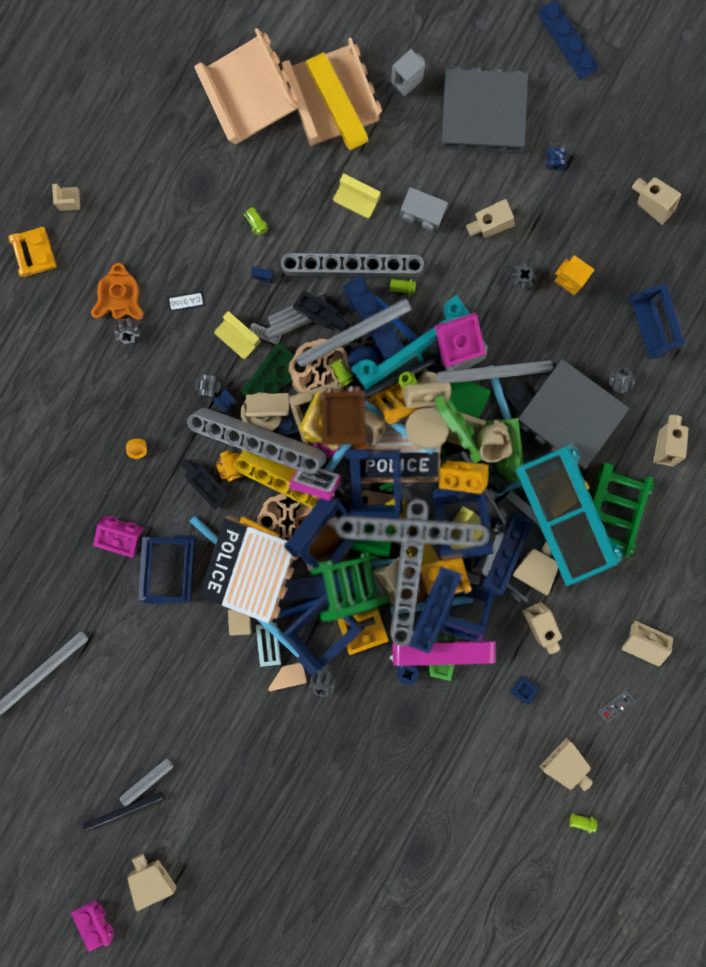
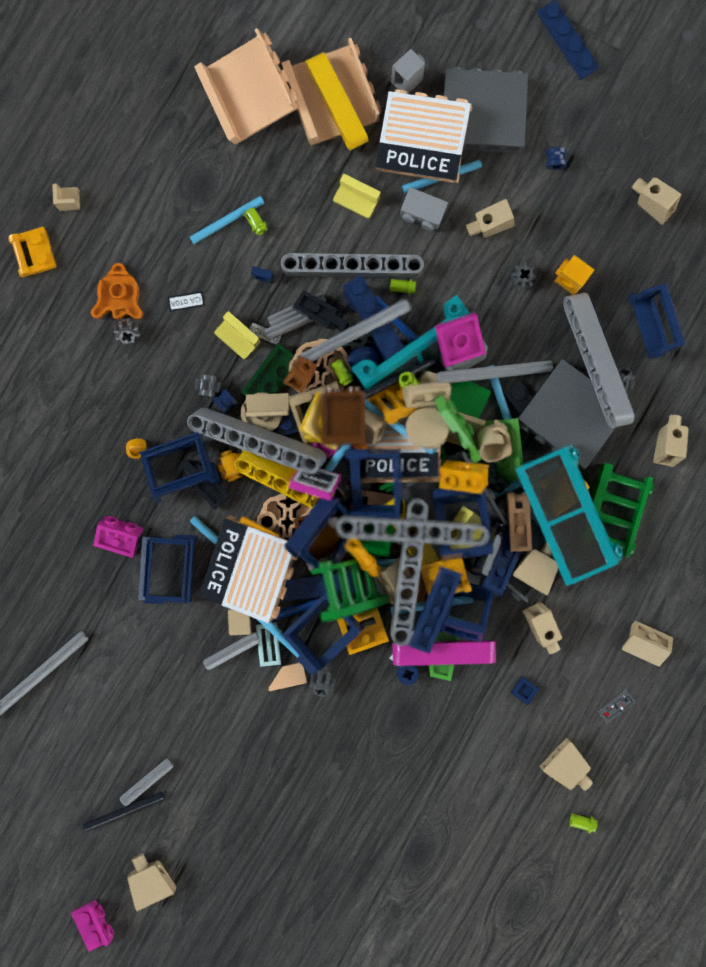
(210, 470): none -> dark blue piece
(226, 220): none -> medium azure piece
(231, 651): none -> light grey axle
(300, 374): none -> dark orange bracket
(366, 561): none -> light orange pin
(423, 136): none -> panel
(425, 182): none -> medium azure piece
(519, 522): none -> medium nougat plate
(598, 360): none -> light grey beam

